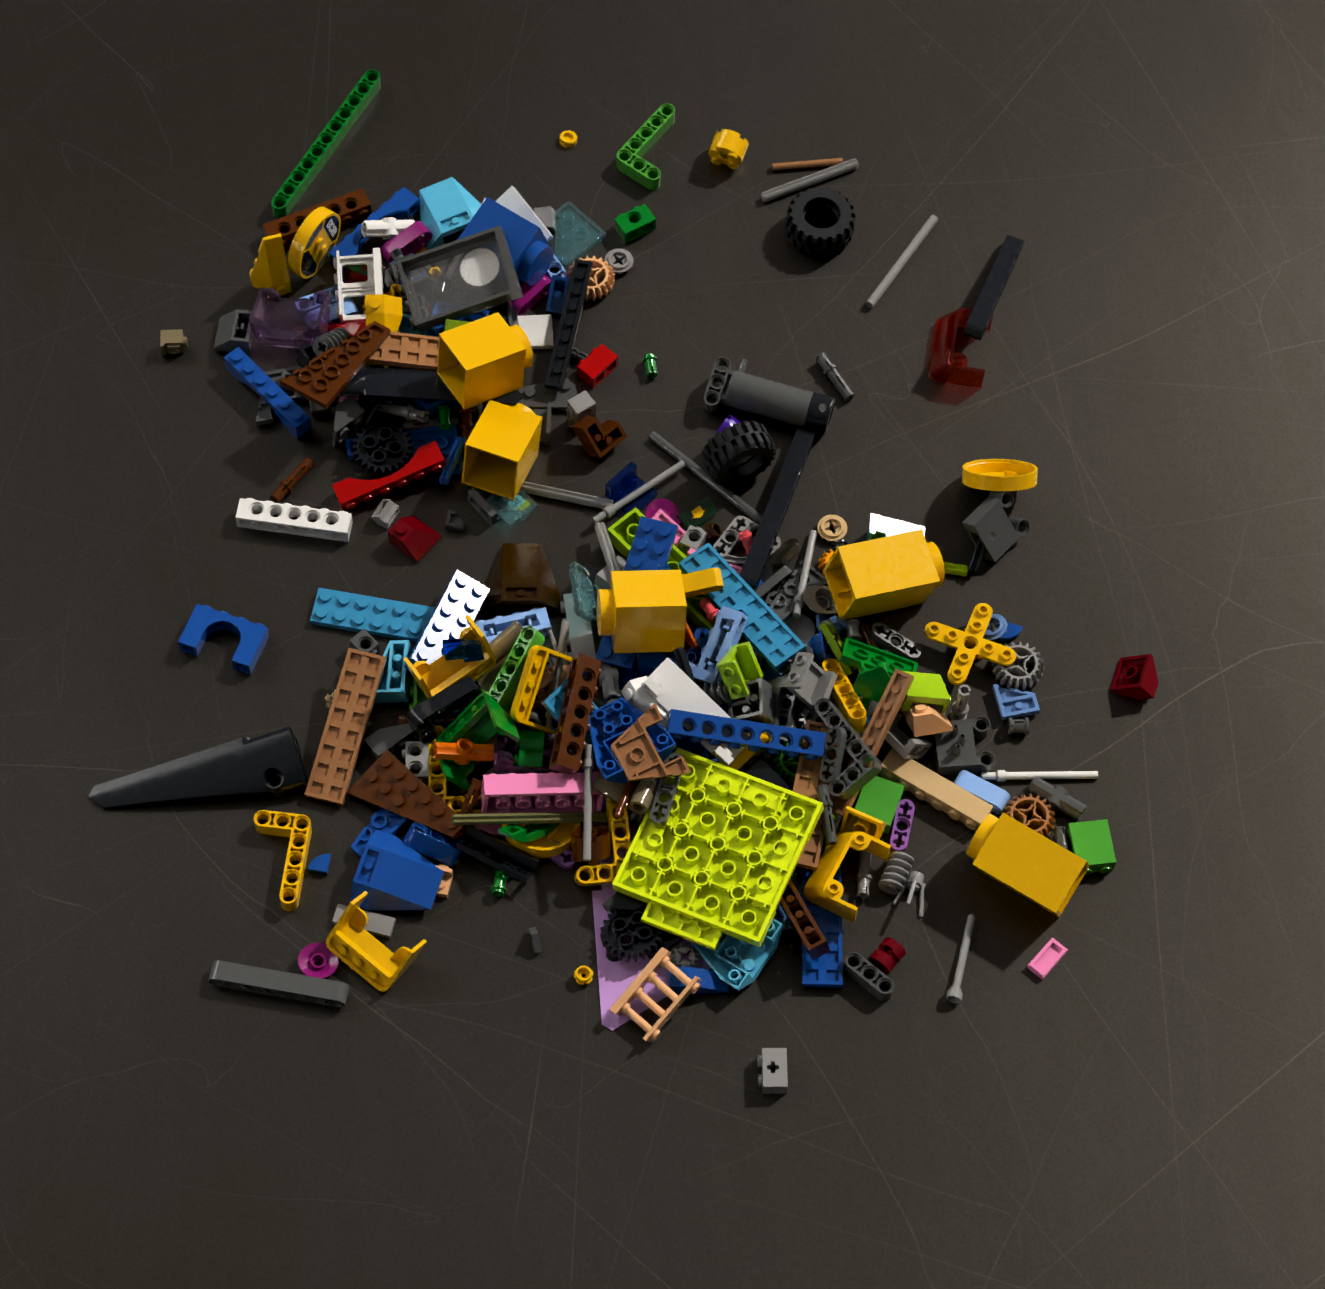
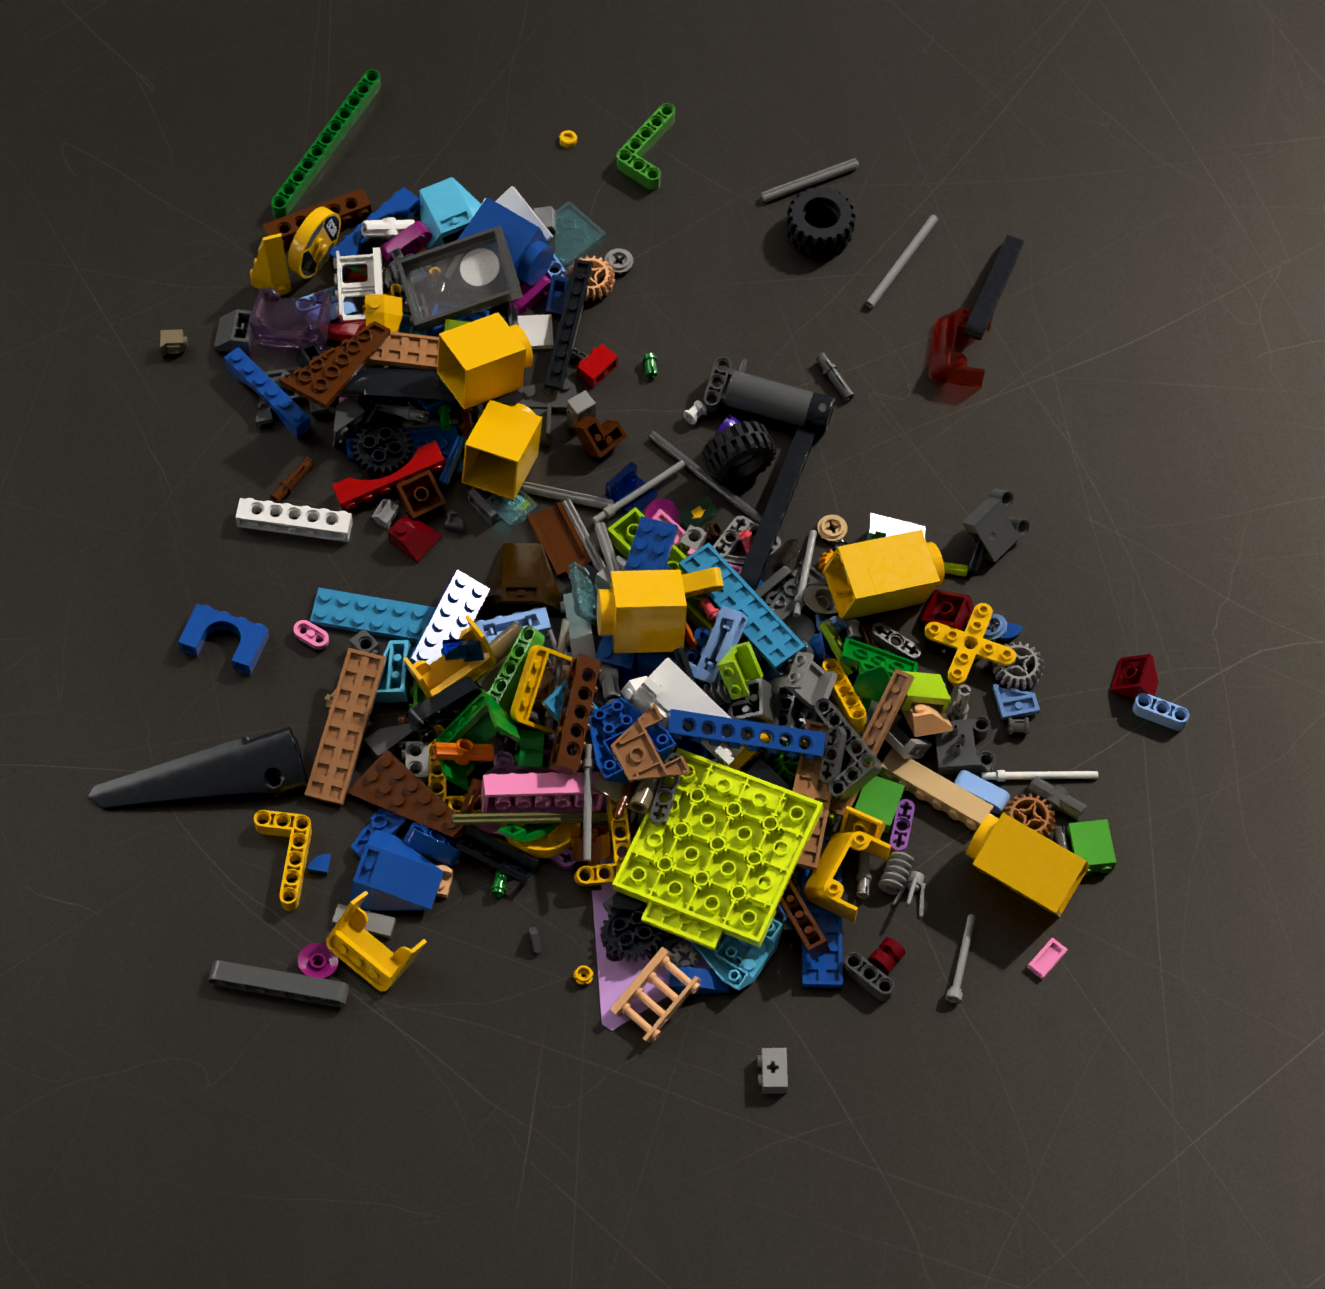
(312, 635): none -> bright pink plate
(330, 339): dark grey piece -> none
(420, 494): none -> reddish brown slope
(558, 539): none -> reddish brown piece
(593, 553): none -> light grey axle
(630, 231): green brick -> none
(695, 412): none -> white bush
(728, 148): yellow brick -> none
(806, 164): medium nougat bar -> none
(827, 815): dark grey pin -> none
(948, 609): none -> dark red slope
(999, 475): yellow piece -> none
(1167, 718): none -> light blue beam

